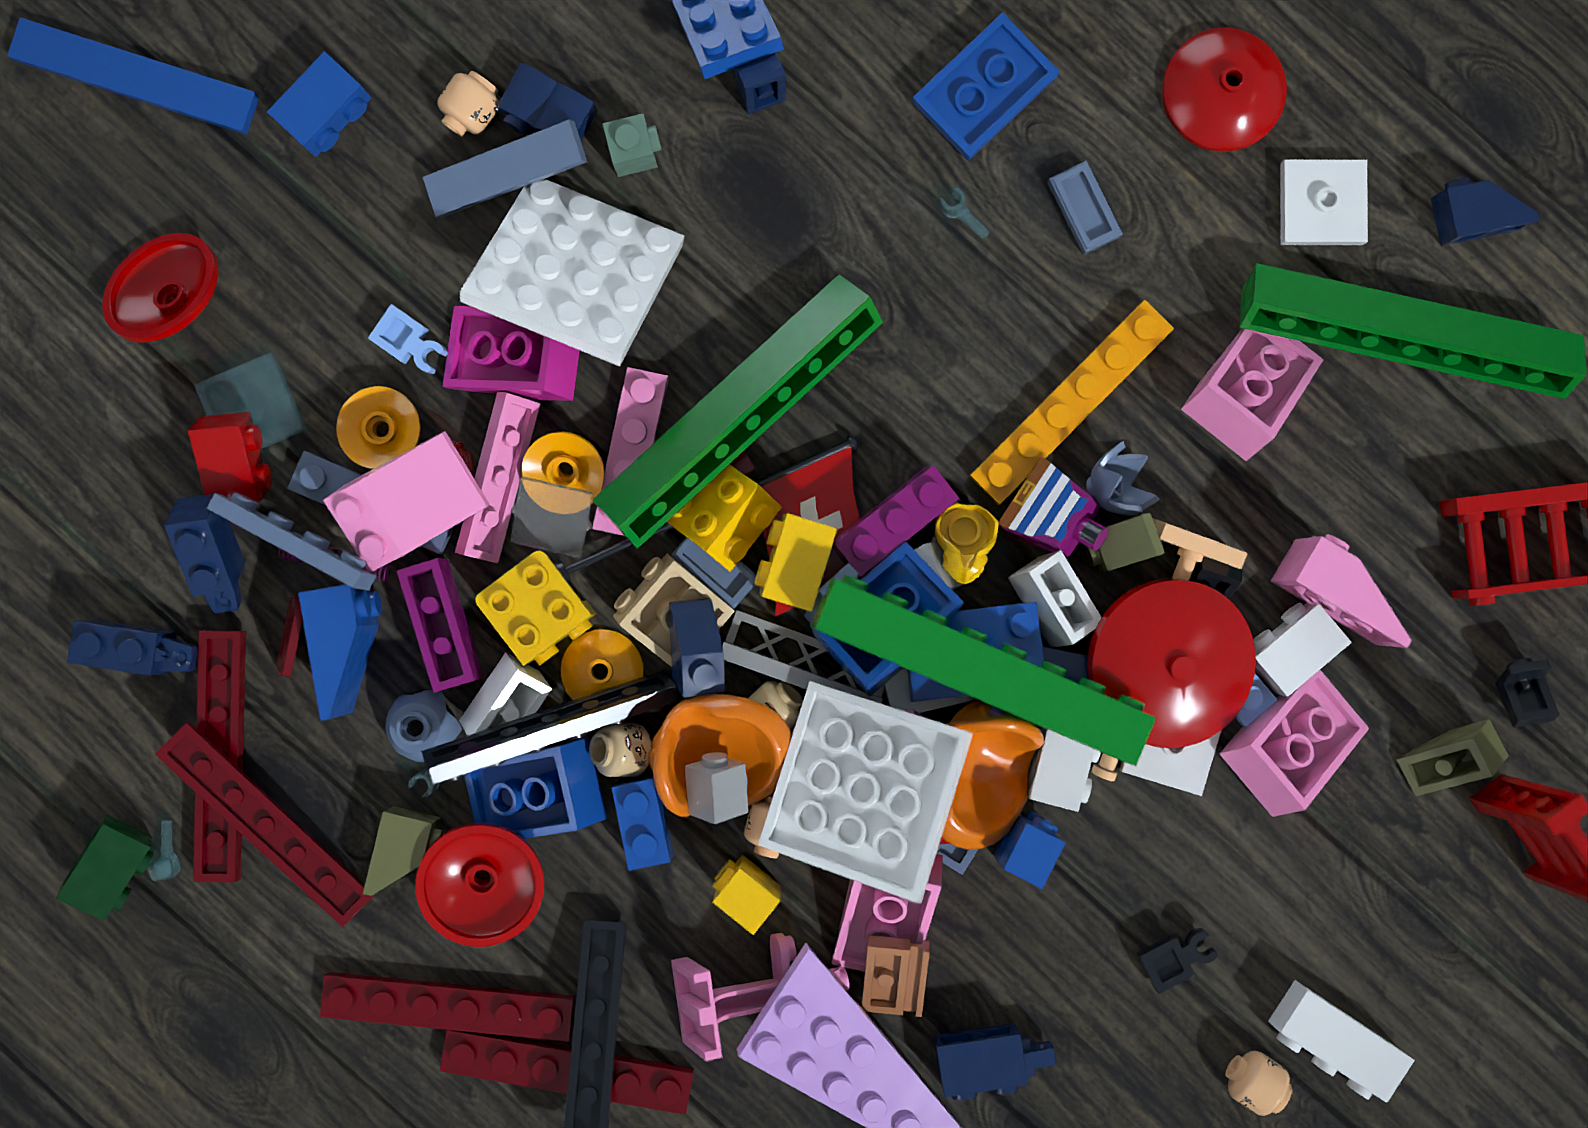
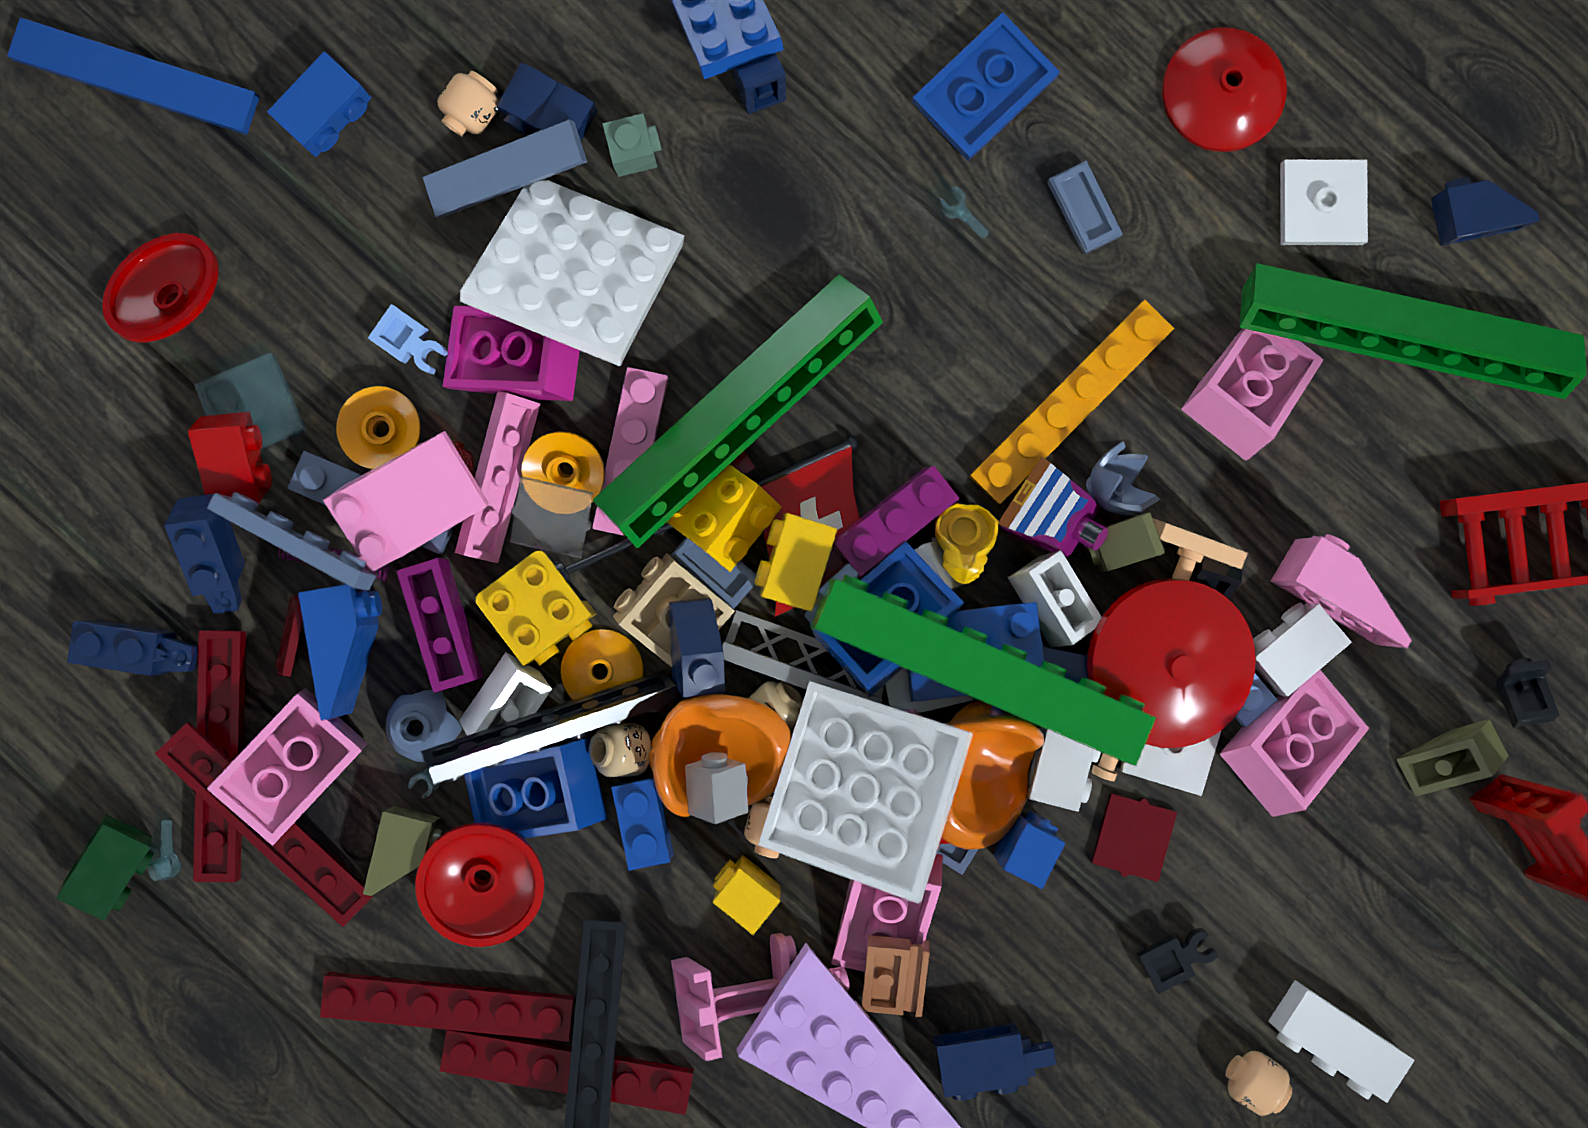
(287, 767): none -> bright pink slope
(1134, 837): none -> dark red piece

